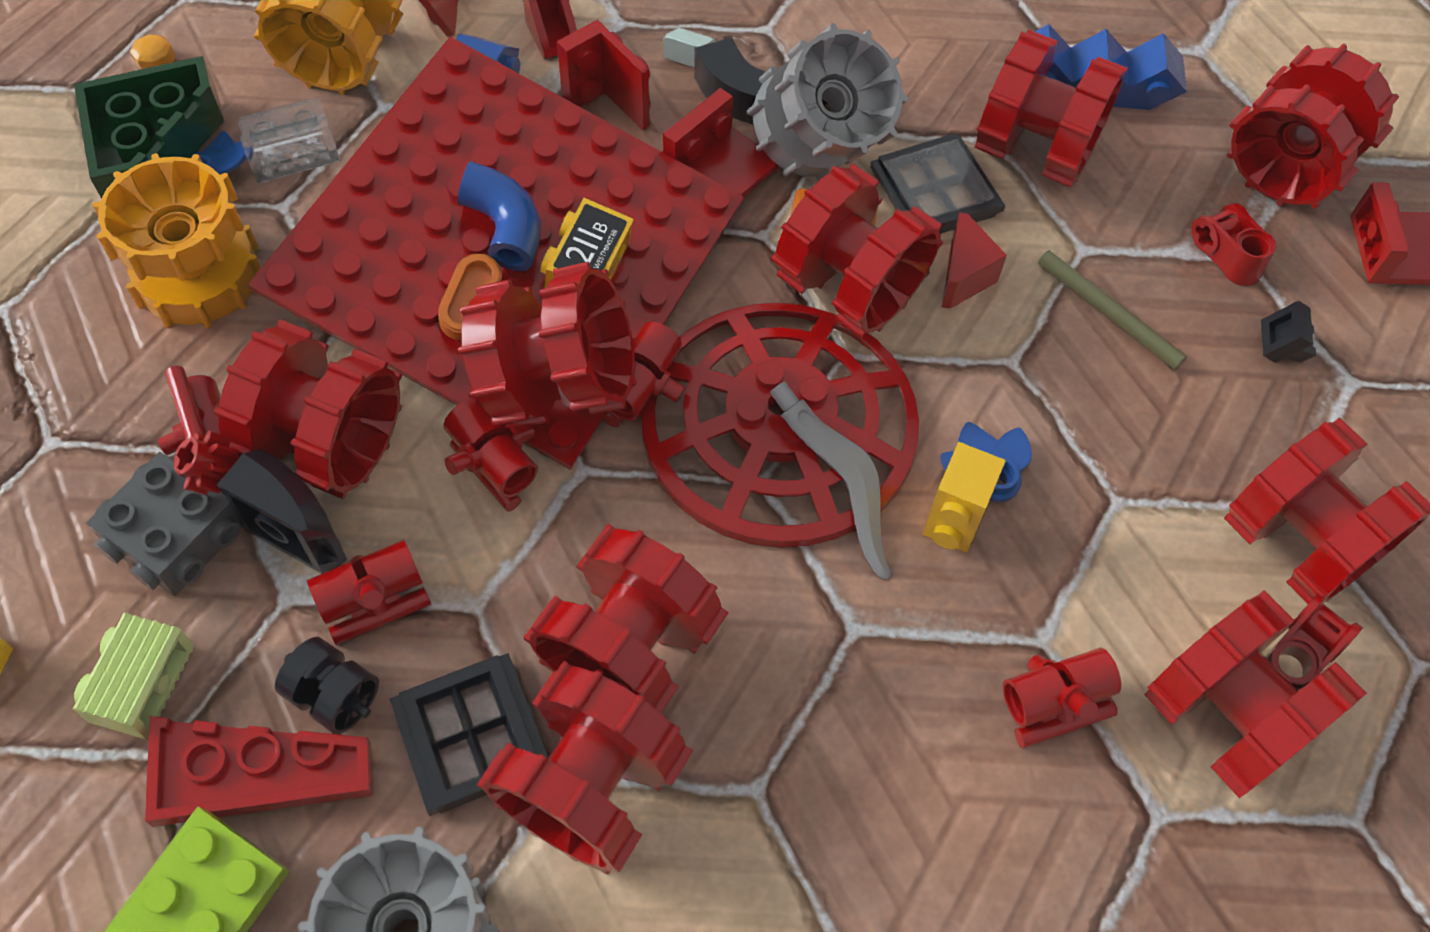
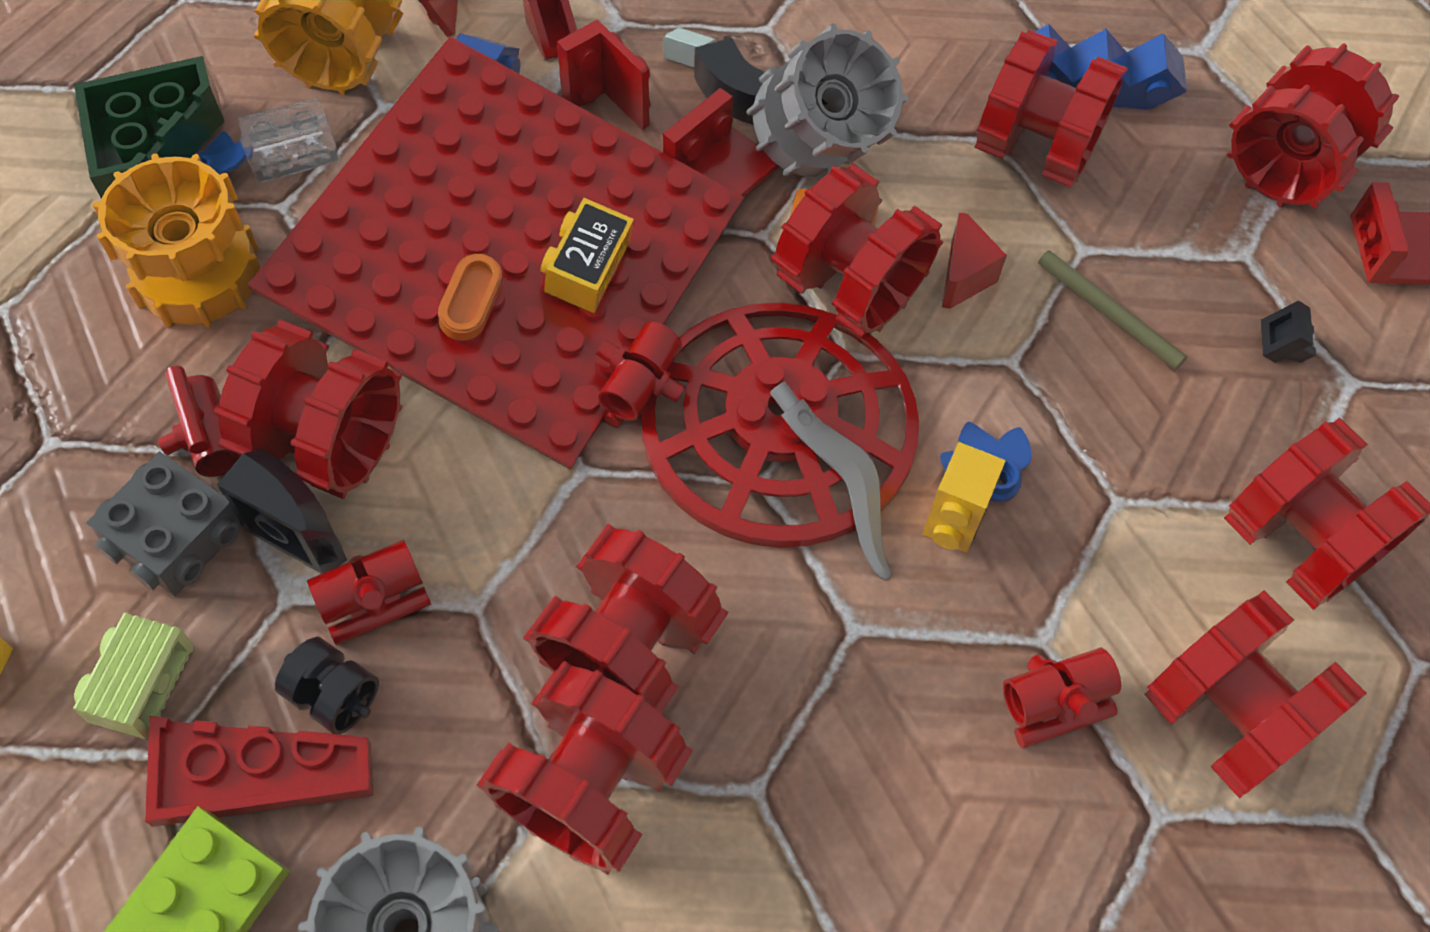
(152, 51): light orange tile -> none
(204, 461): red gear -> none
(459, 727): black piece -> none
(490, 452): red pin -> none
(510, 208): blue cylinder -> none
(527, 352): red piece -> none
(939, 180): clear piece -> none
(1237, 243): red piece -> none
(1314, 640): red piece -> none

